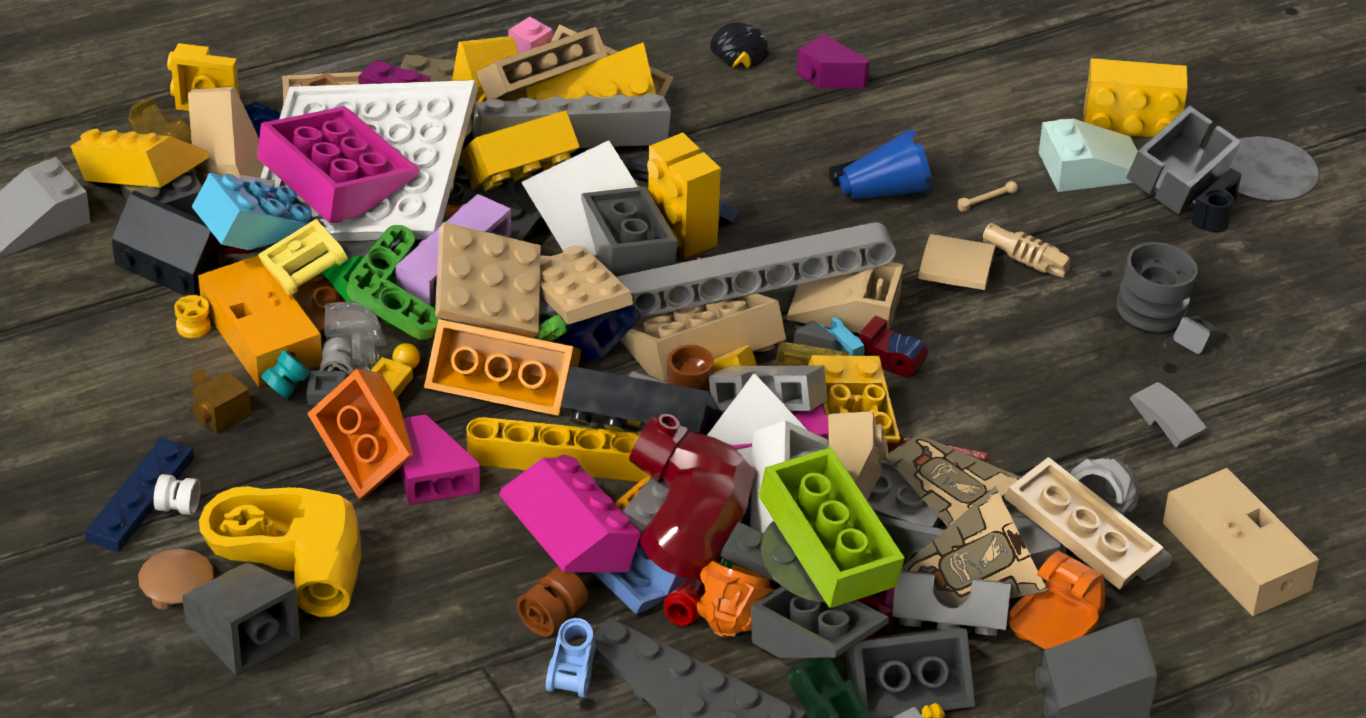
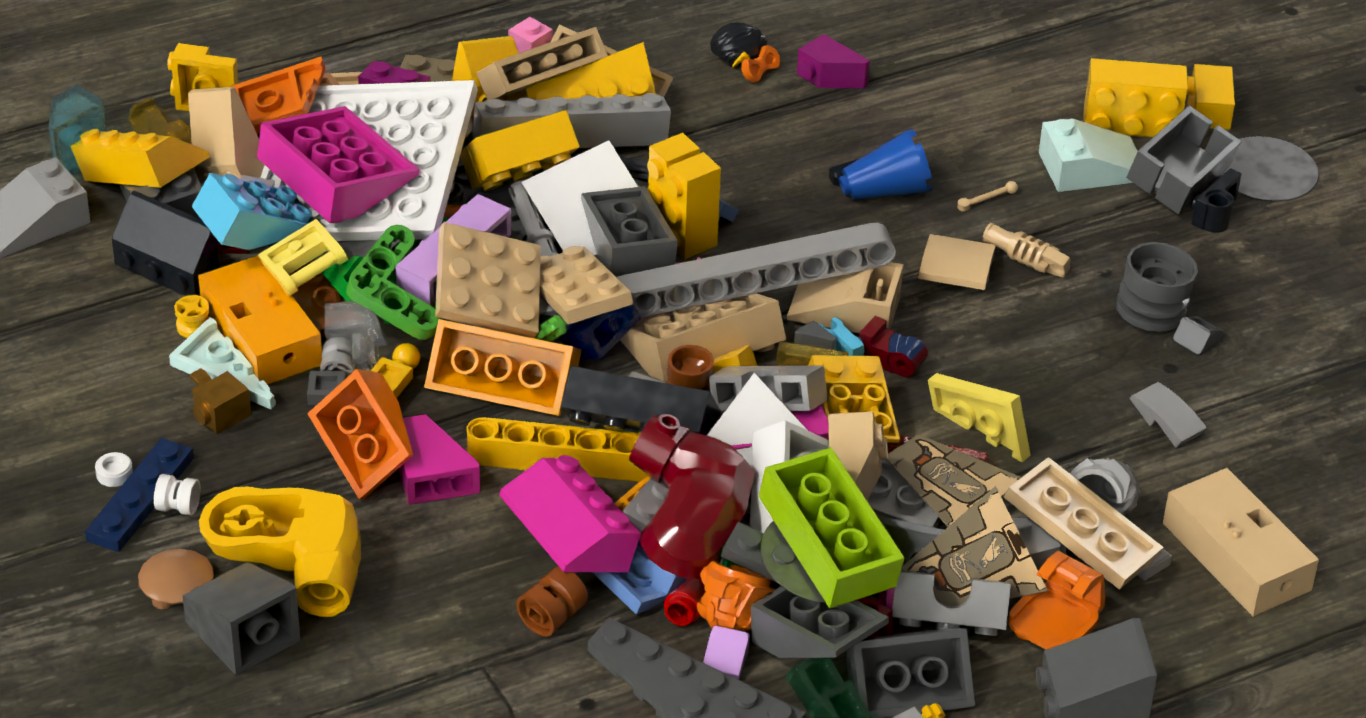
(71, 116): none -> clear light blue slope
(113, 469): none -> white tile
(216, 354): none -> light aqua wing
(282, 92): none -> orange wing
(292, 369): teal wheel -> none
(532, 220): none -> light grey pin
(572, 665): light blue piece -> none
(727, 650): none -> lavender slope
(767, 60): none -> orange piece
(983, 408): none -> light yellow wing
(1212, 93): none -> yellow brick

